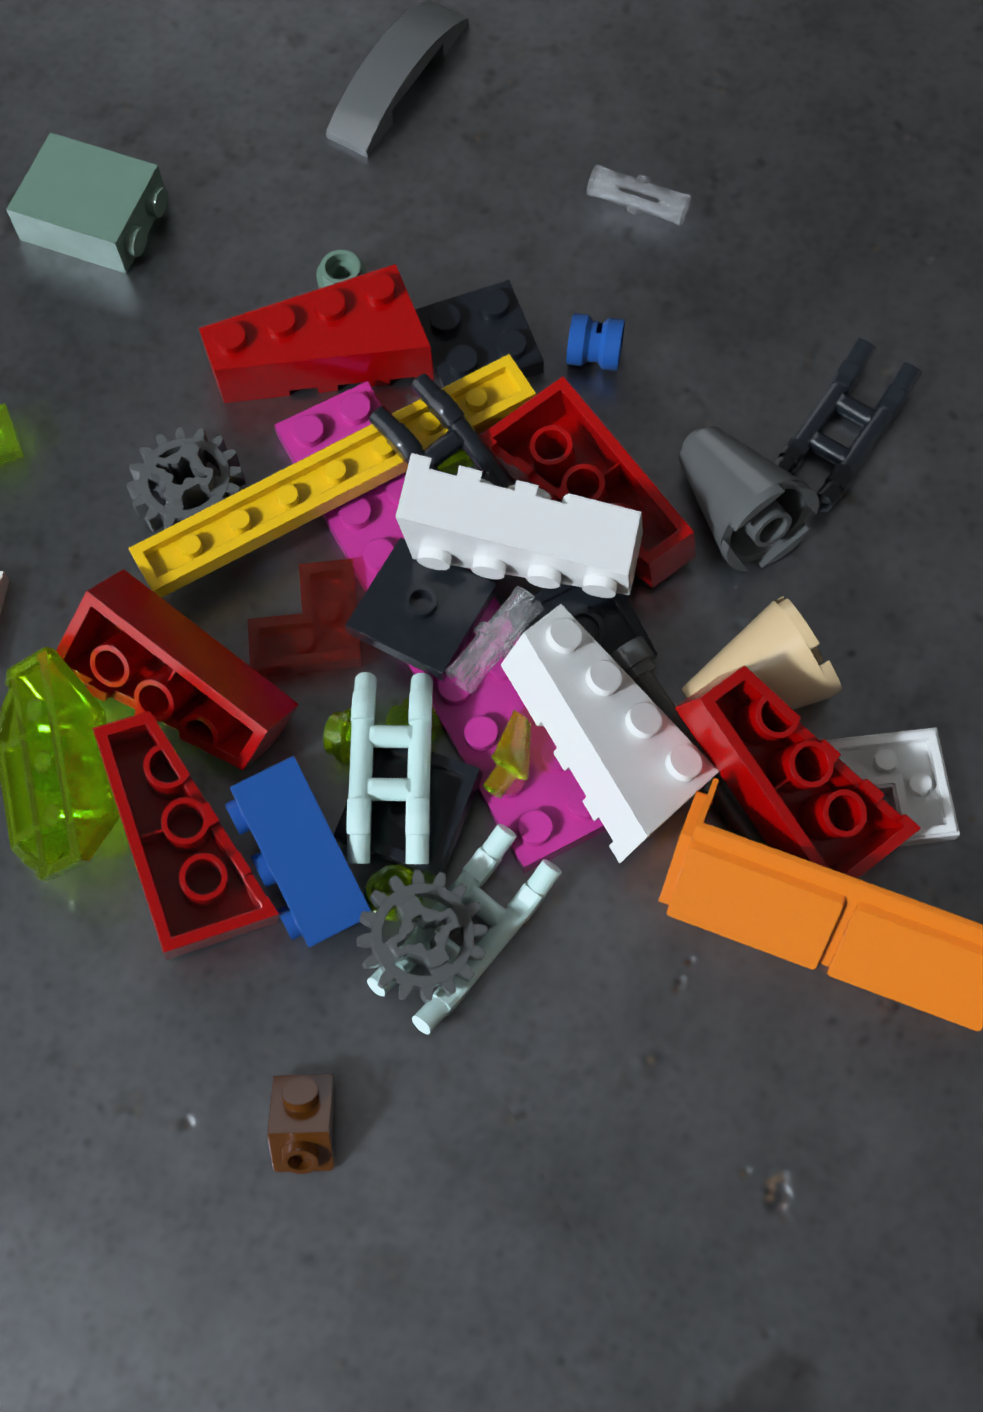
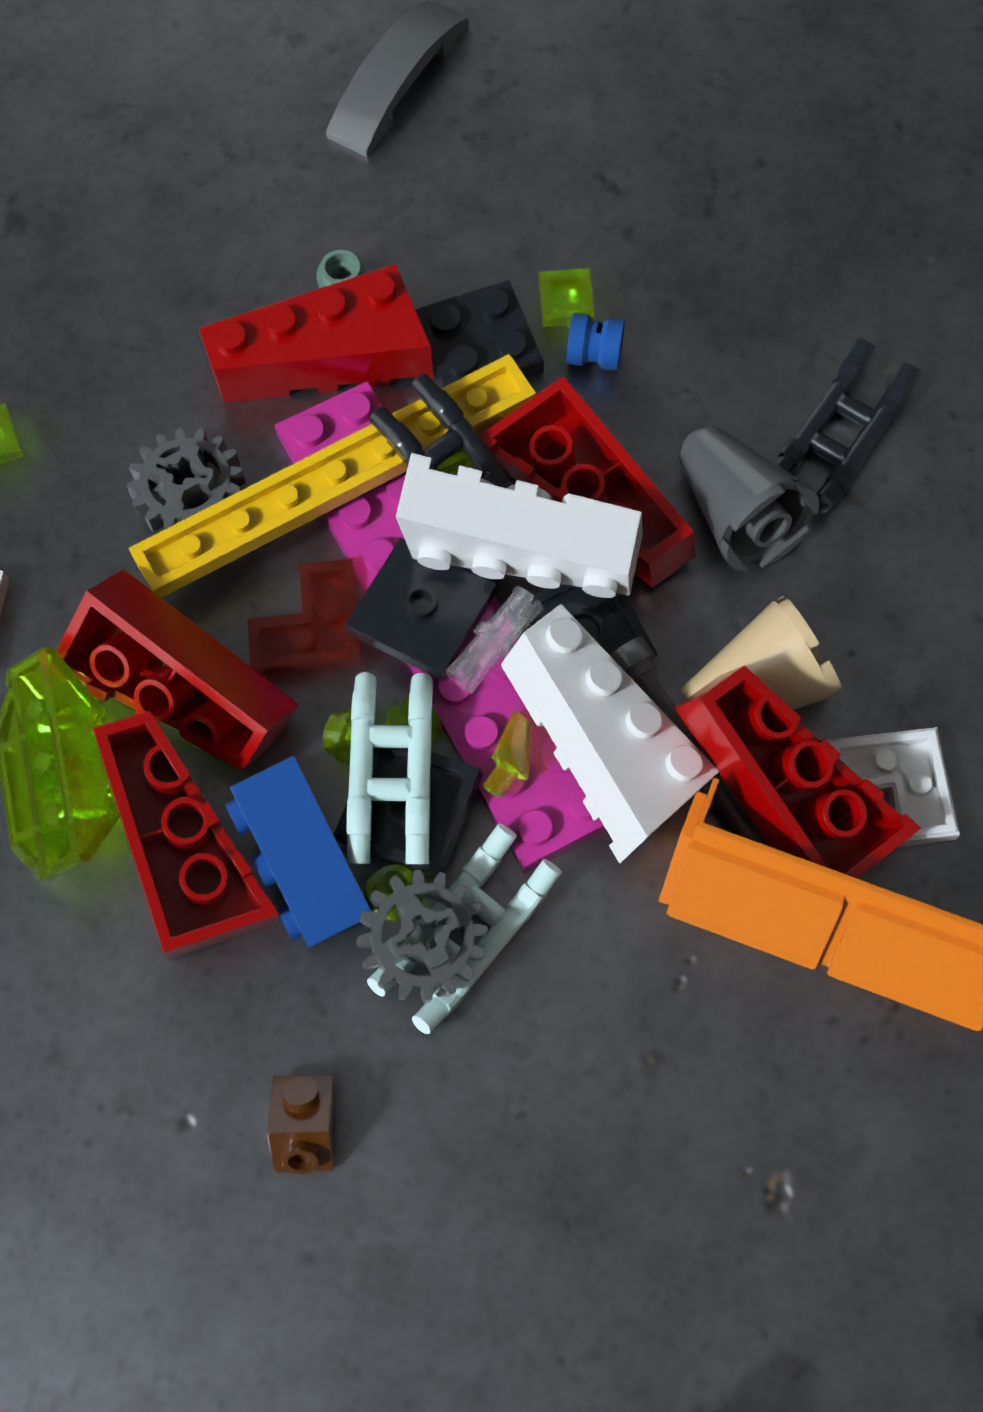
(88, 202): sand green brick -> none
(563, 294): none -> clear neon green plate
(606, 185): clear pin -> none

